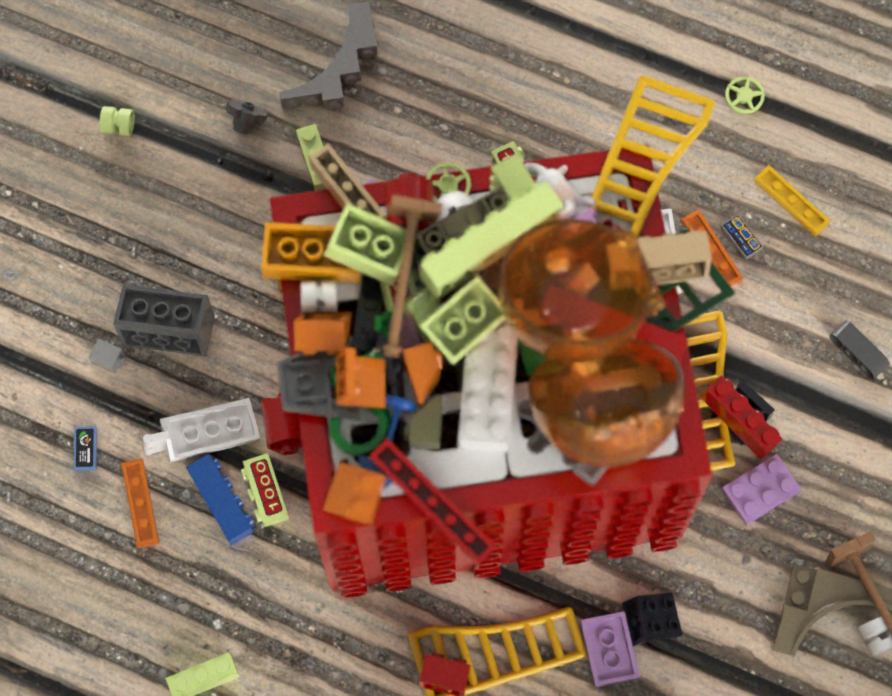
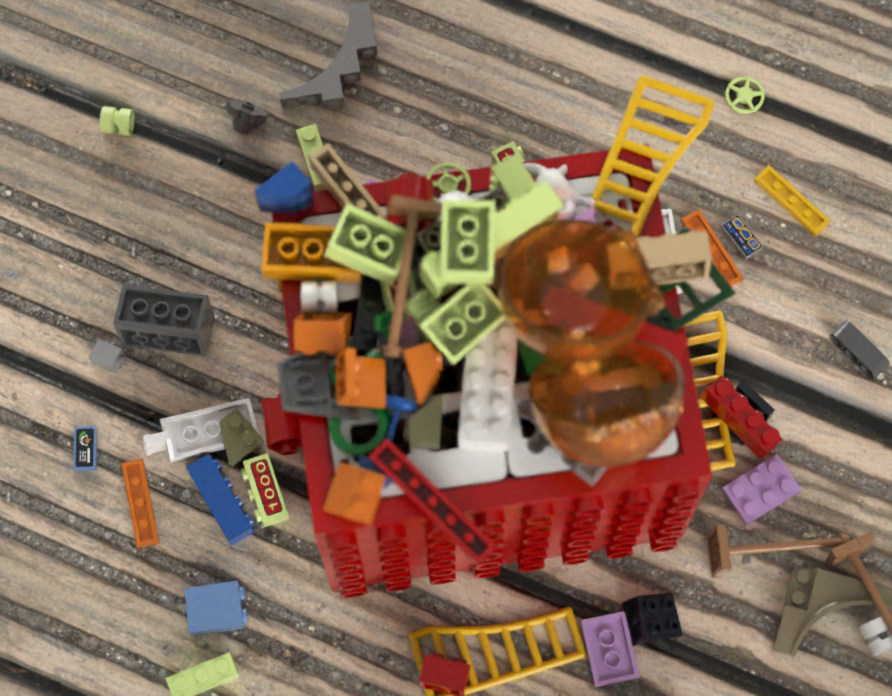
(215, 608): none -> medium blue brick
(238, 437): none -> olive wing
(285, 192): none -> blue slope
(467, 242): none -> yellowish green brick
(720, 550): none -> medium nougat tile

